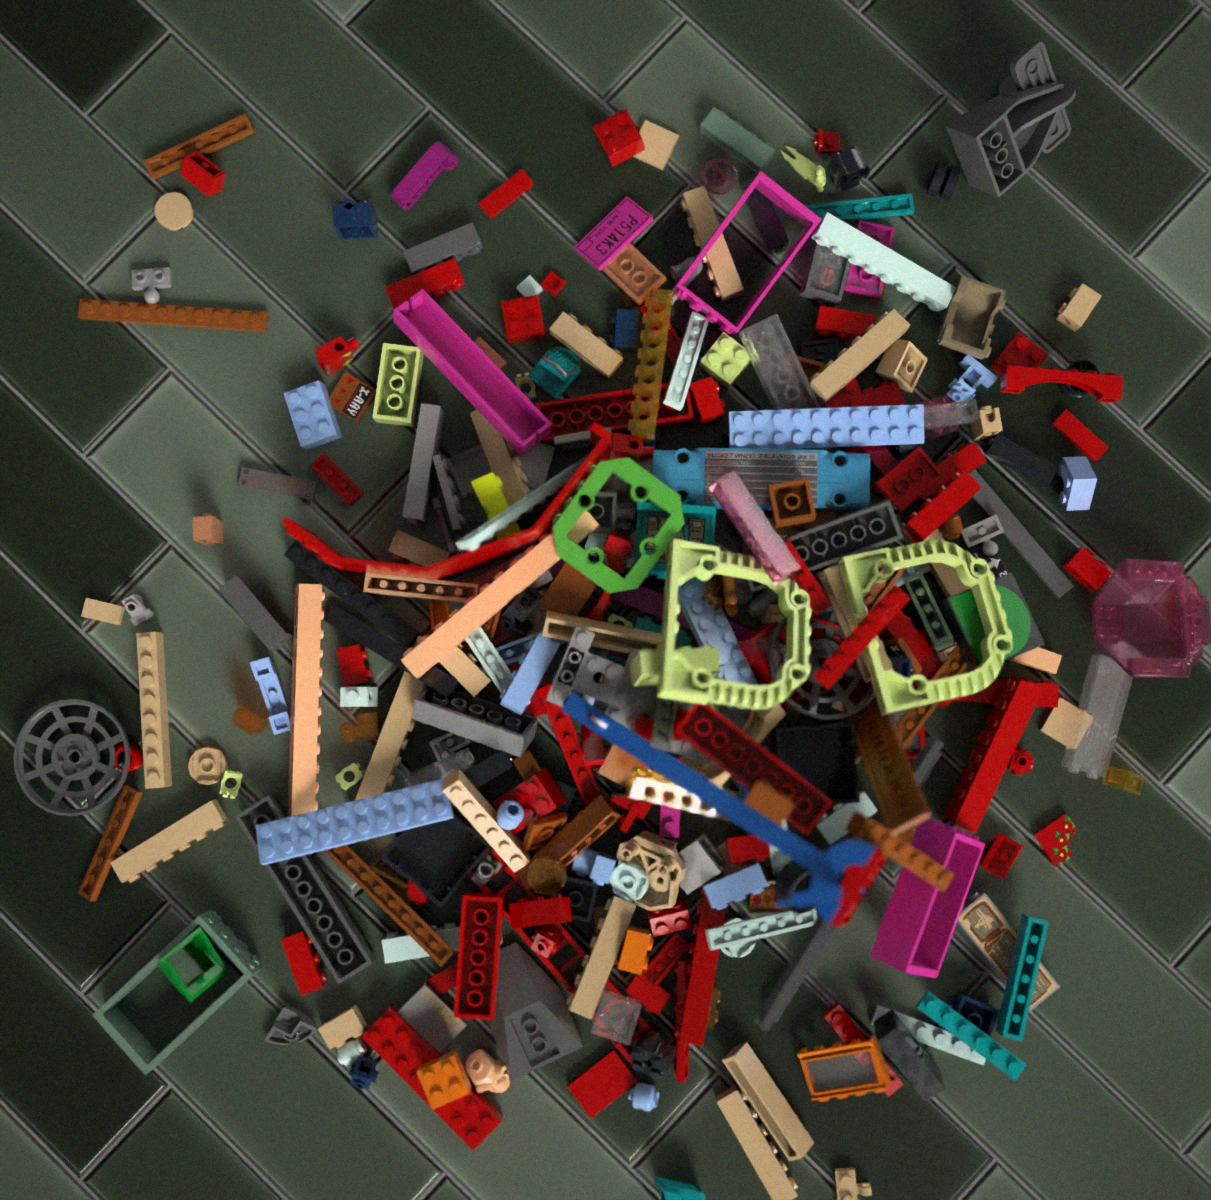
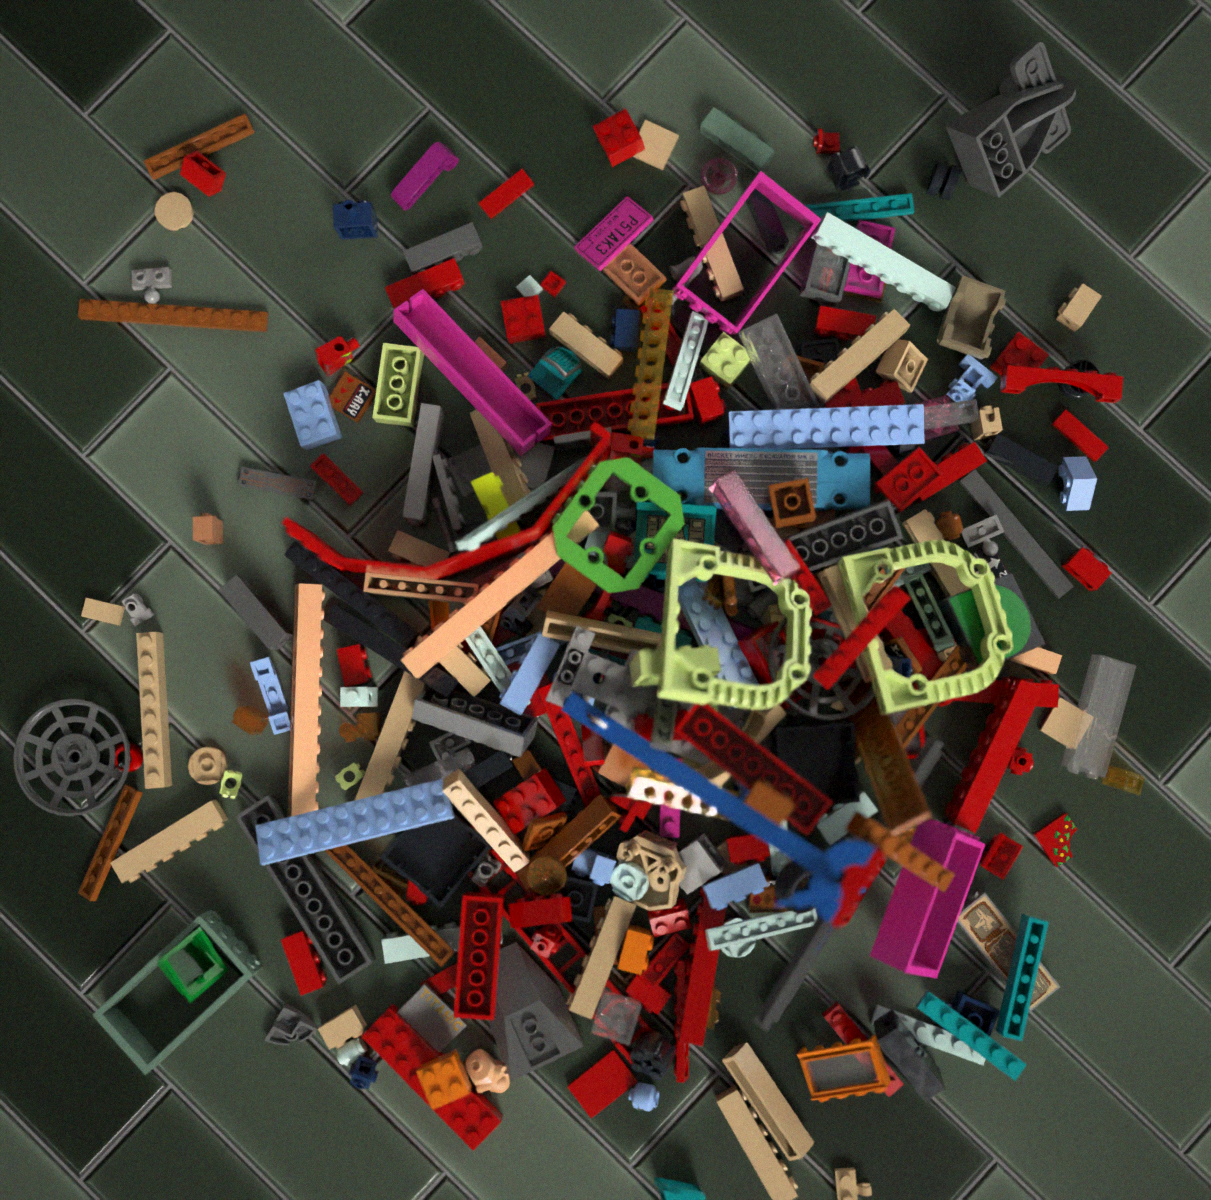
(509, 815): light blue head -> none
(806, 168): yellowish green piece -> none
(944, 504): red brick -> none
(1151, 619): clear pink windscreen -> none

